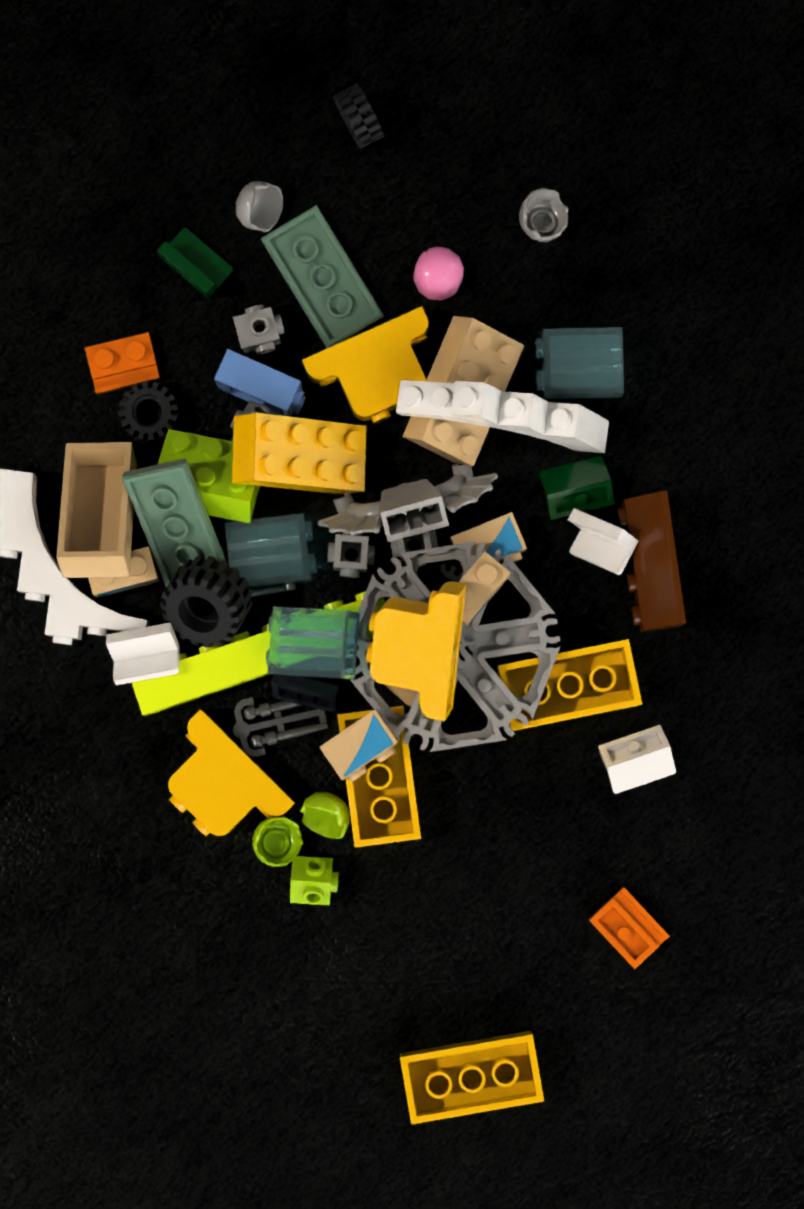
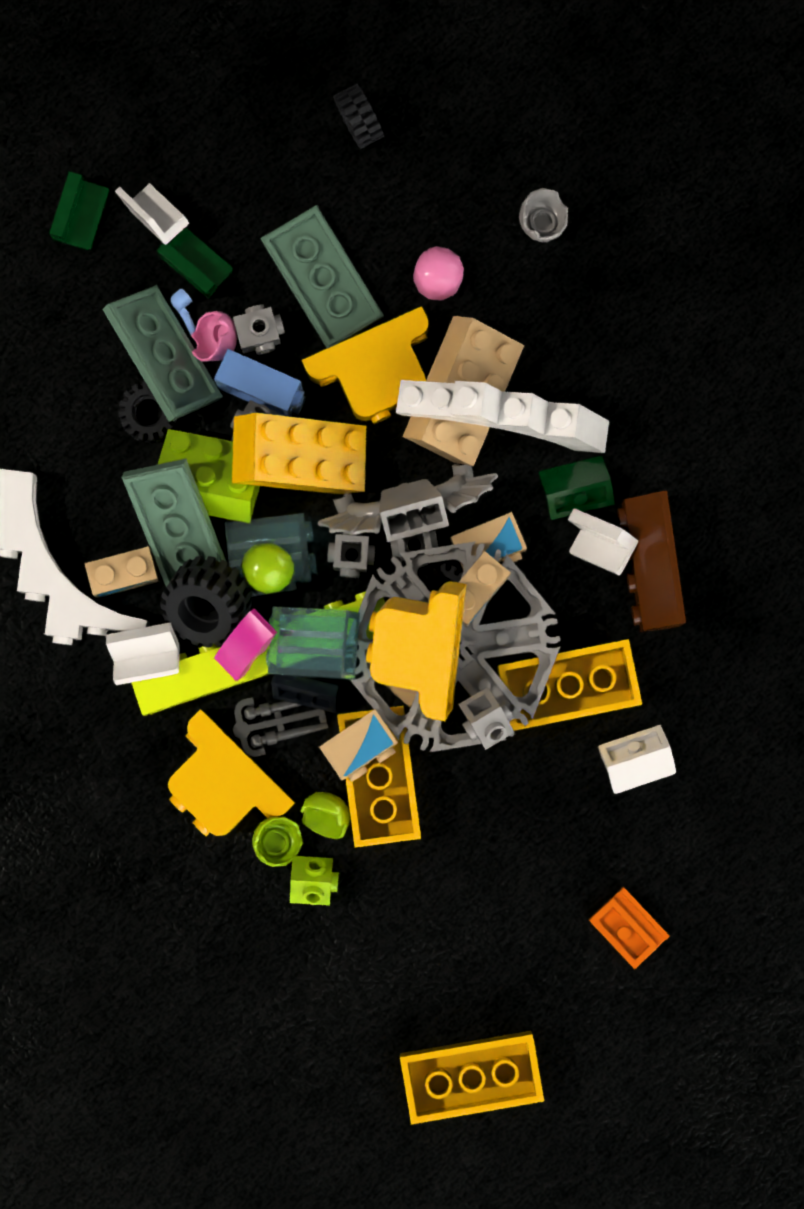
(79, 212): none -> dark green panel
(96, 511): tan piece -> none
(122, 363): orange plate -> none
(155, 212): none -> white panel
(162, 353): none -> sand green tile
(179, 301): none -> light blue hand
(213, 336): none -> bright pink hair
(244, 644): none -> dark pink slope
(259, 205): light grey hair -> none
(267, 567): none -> lime hair
(491, 723): none -> light grey brick
(580, 363): clear light blue brick -> none

